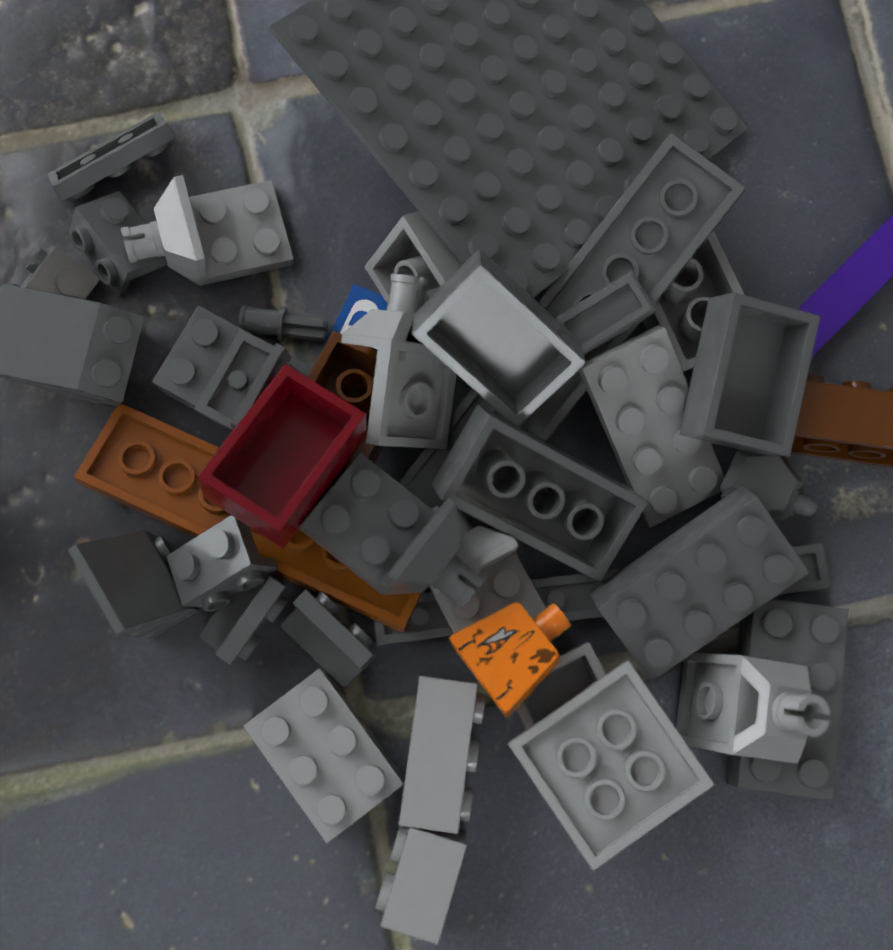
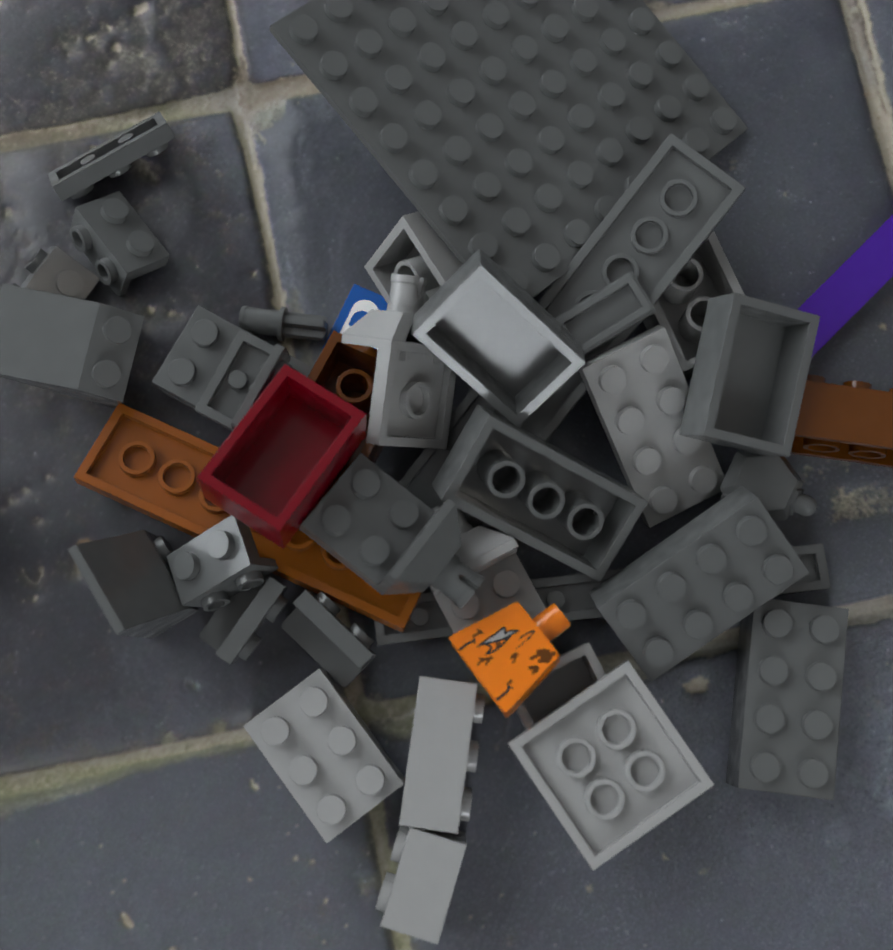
(214, 233): light grey plate -> none
(748, 706): light grey plate -> none

